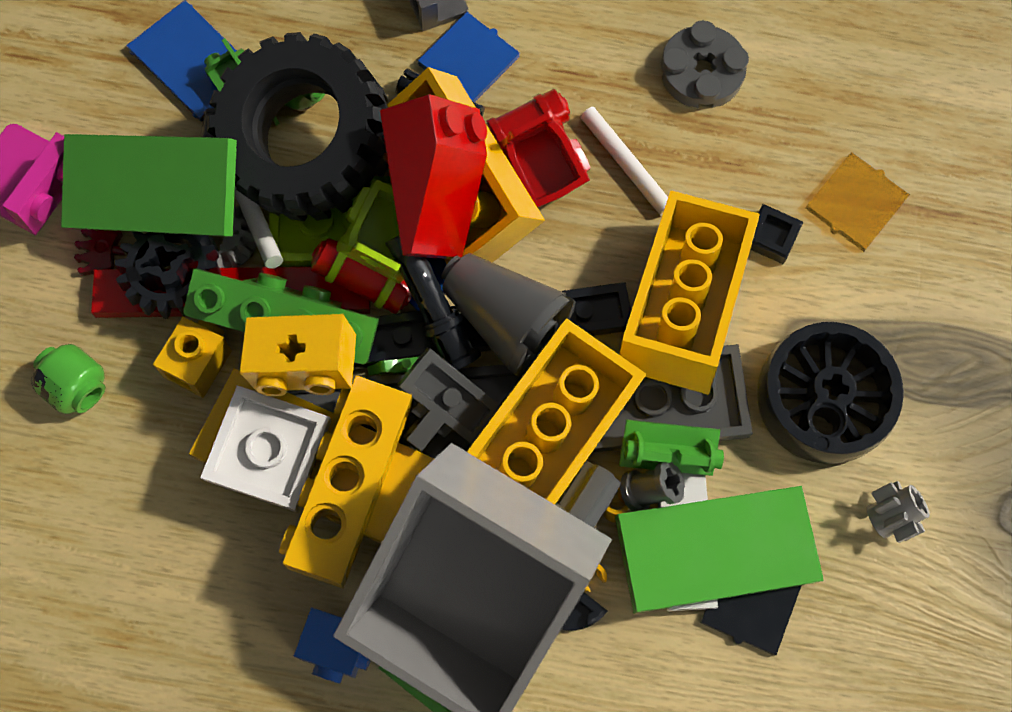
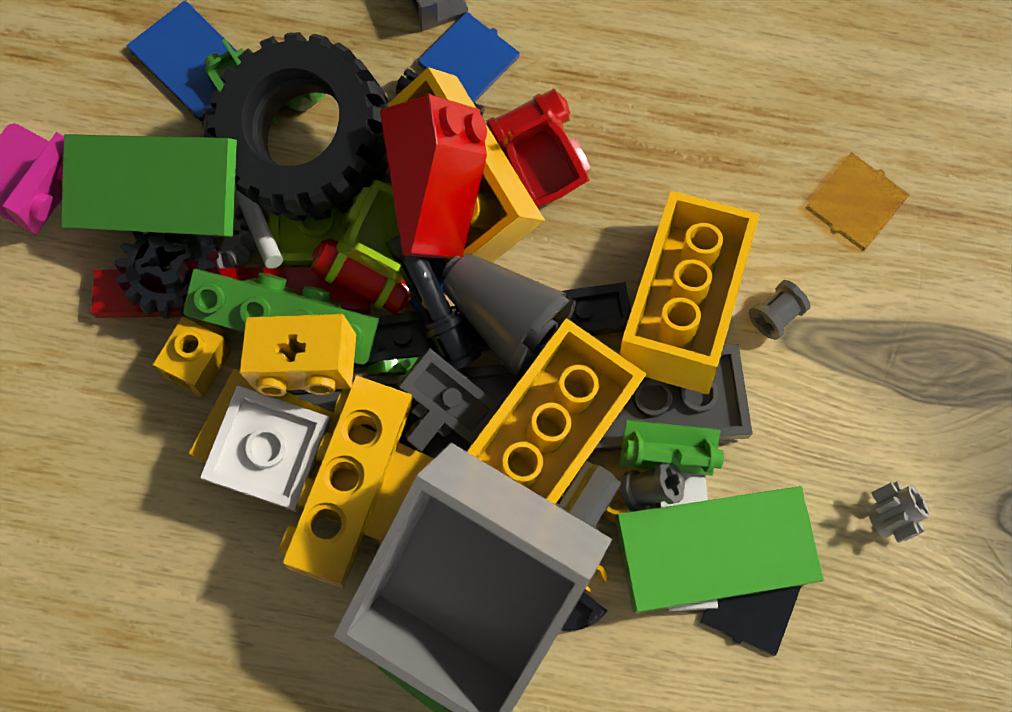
(68, 379): bright green head -> none
(99, 250): dark red piece -> none
(327, 653): blue brick -> none
(625, 159): white bar -> none
(710, 44): dark grey plate -> none
(775, 234): black tile -> none
(779, 309): none -> dark grey bush
(805, 439): black piece -> none

